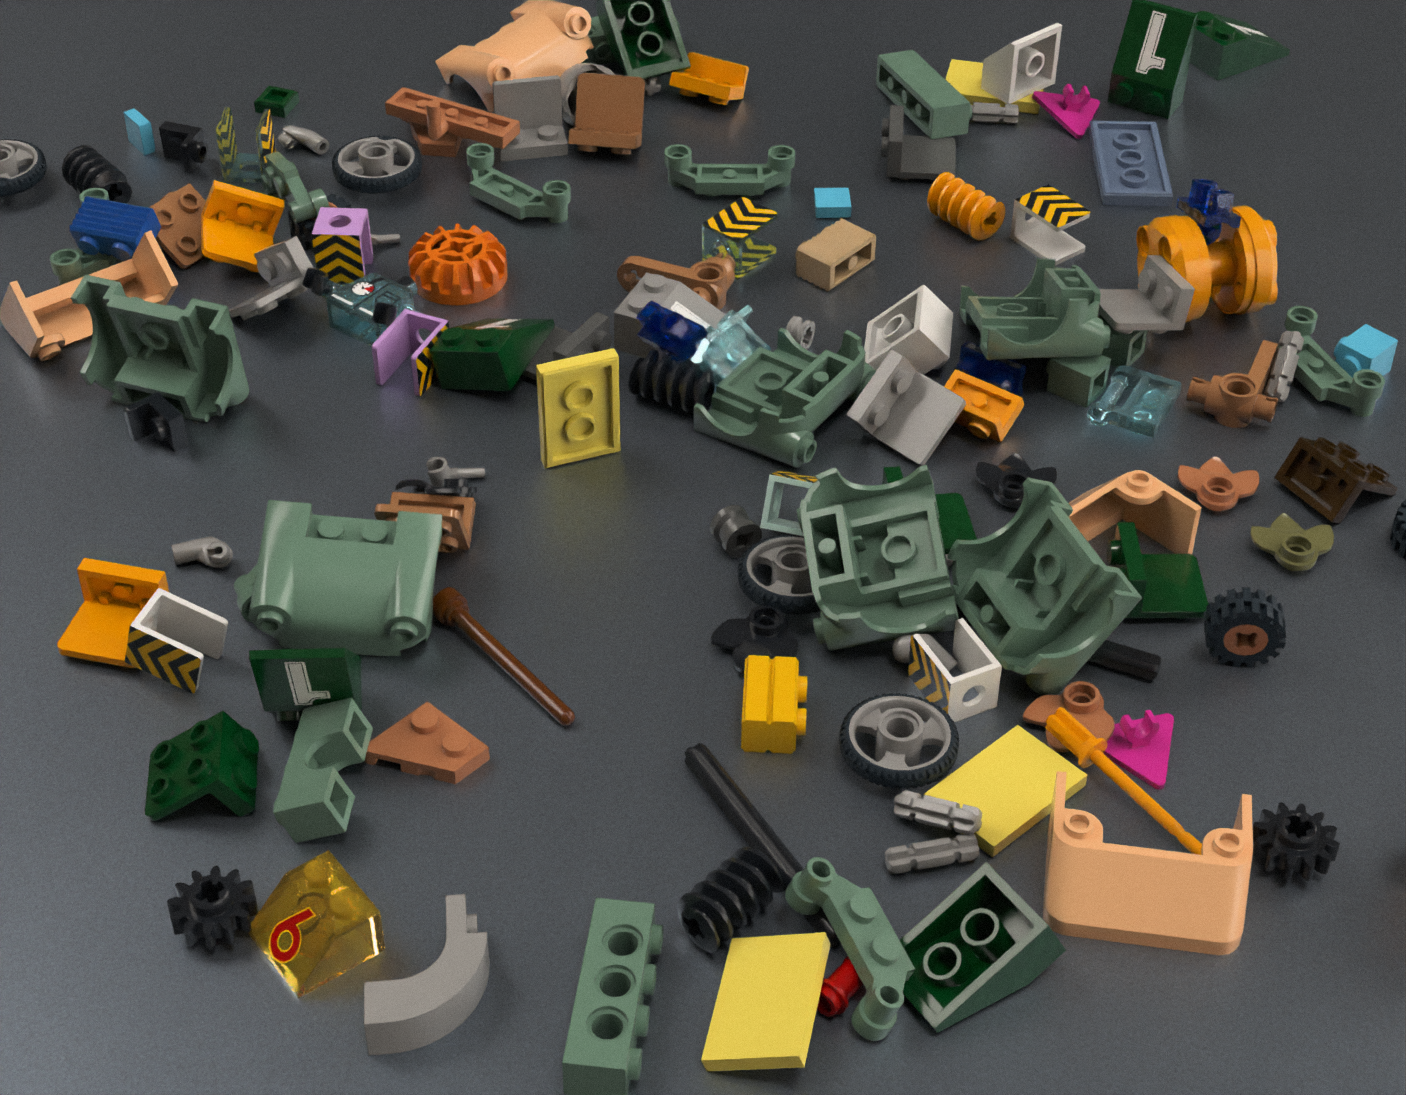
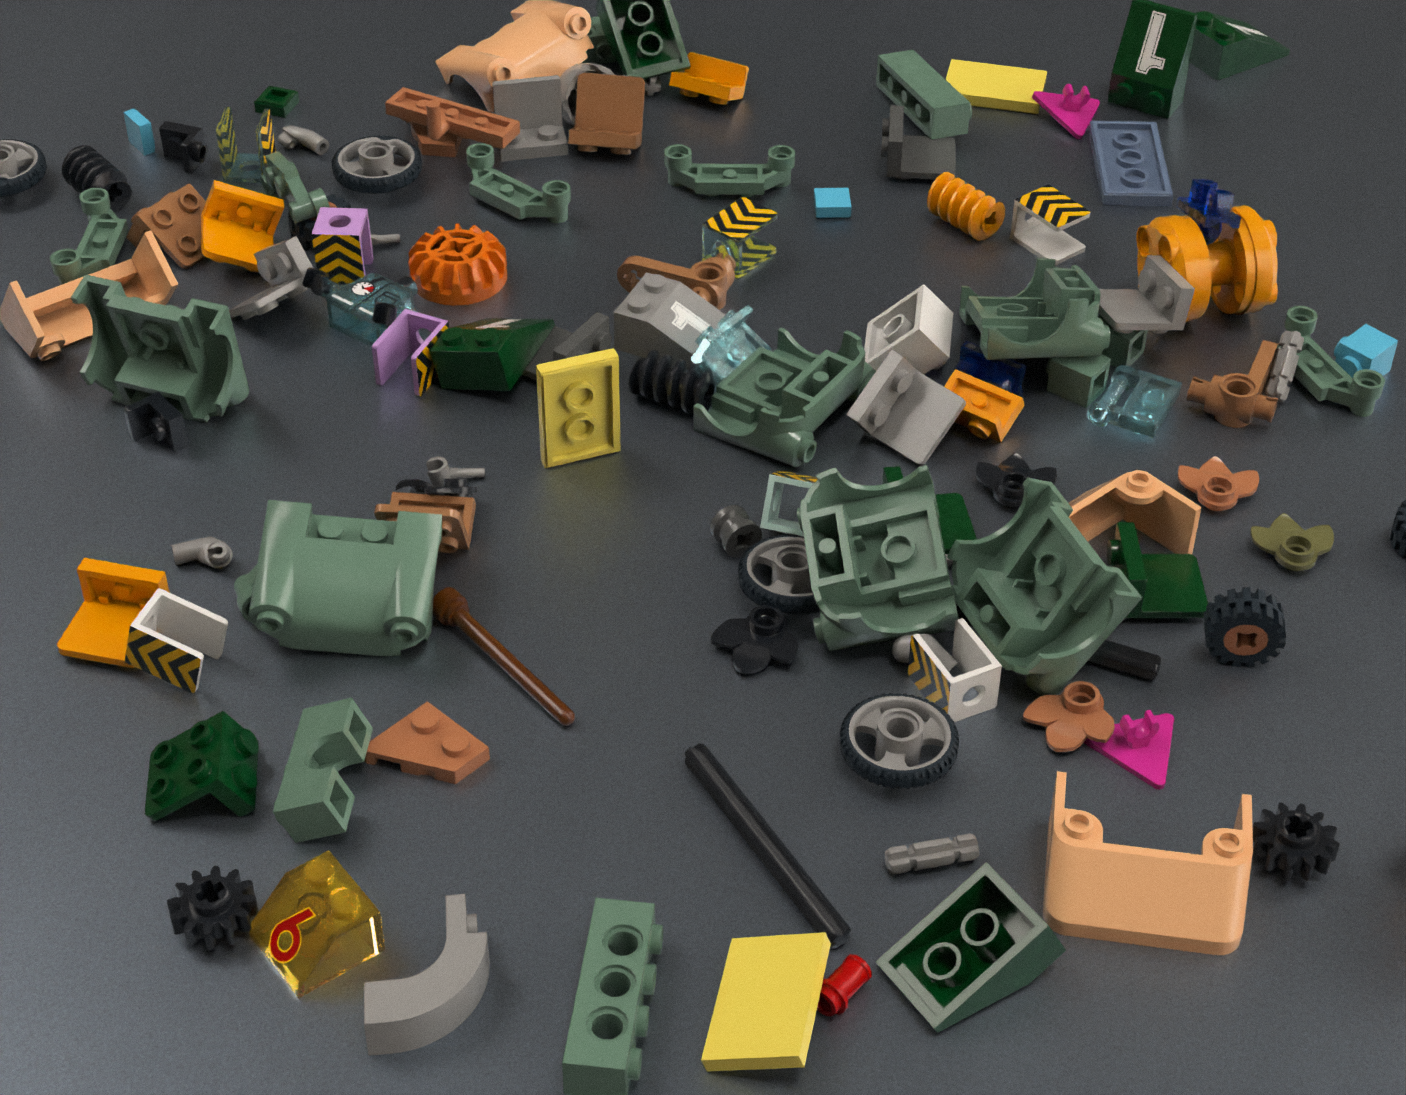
(112, 227): blue brick -> none
(305, 678): dark green slope -> none
(669, 331): clear blue hips -> none
(728, 898): black piece -> none
(771, 704): yellow brick -> none
(801, 331): light grey bush -> none
(835, 254): tan brick -> none
(865, 938): sand green plate -> none
(938, 812): light grey axle -> none
(993, 113): light grey axle -> none
(1010, 785): light yellow tile -> none
(1023, 65): white slope -> none
(1090, 751): light orange piece -> none
(1330, 476): dark brown bracket -> none

